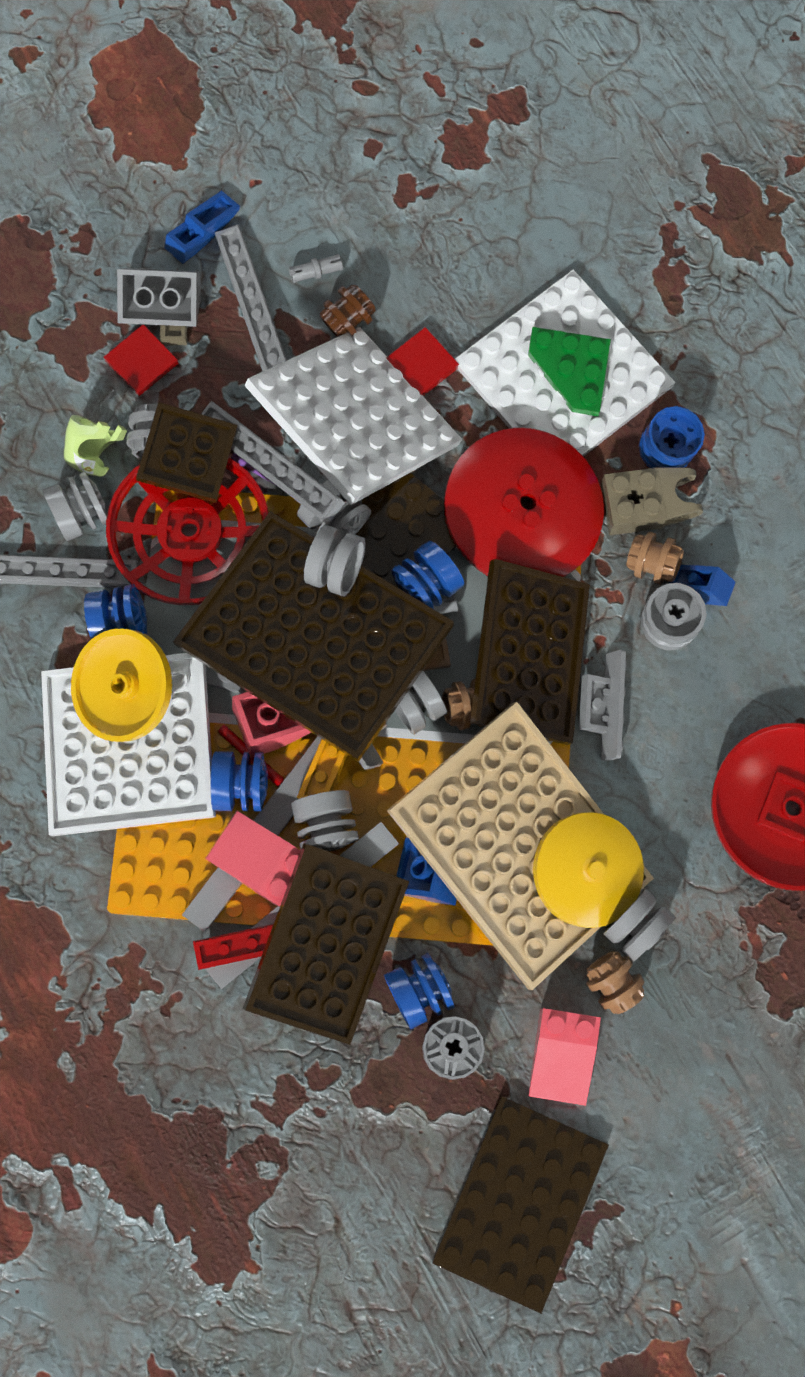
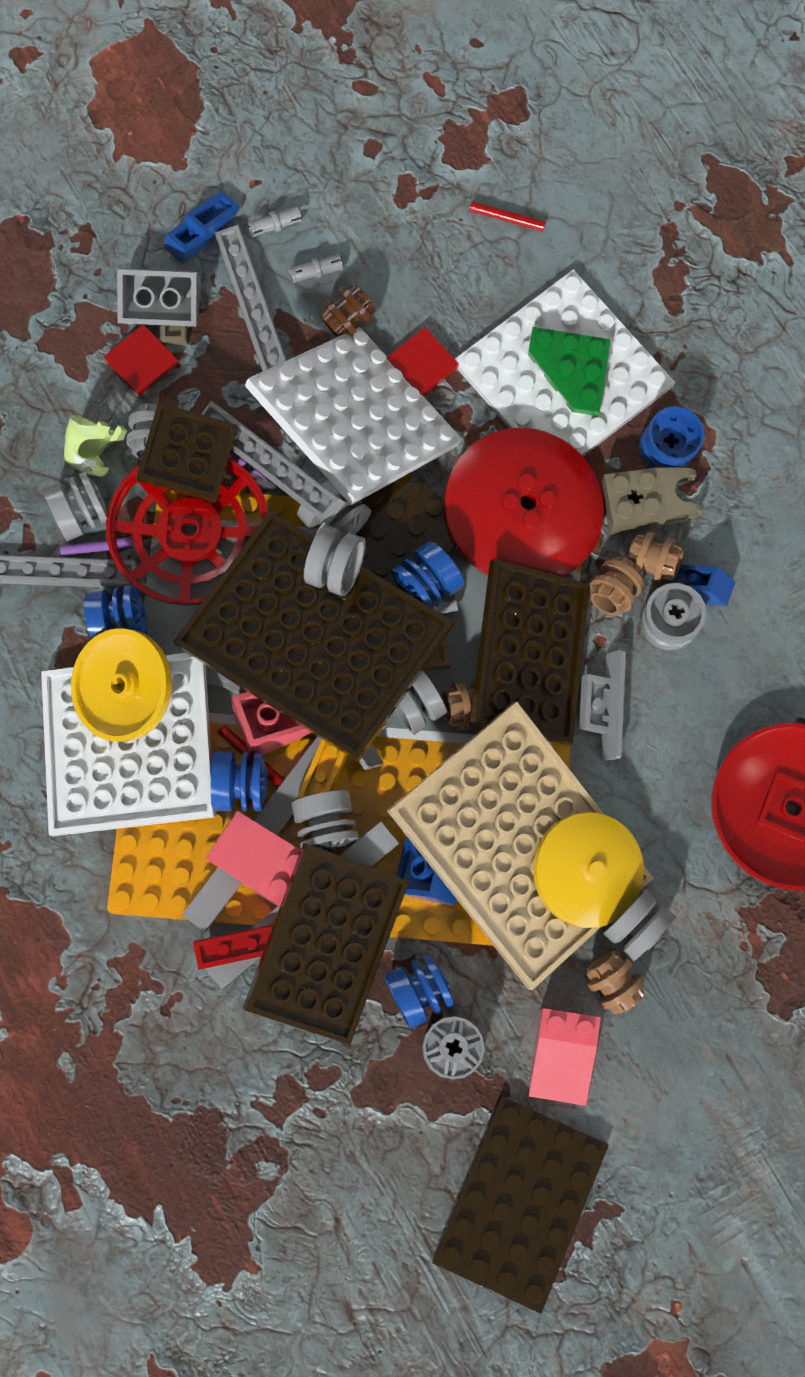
(95, 546): none -> medium lavender piece
(274, 221): none -> light grey pin
(507, 216): none -> red bar
(616, 586): none -> medium nougat piece

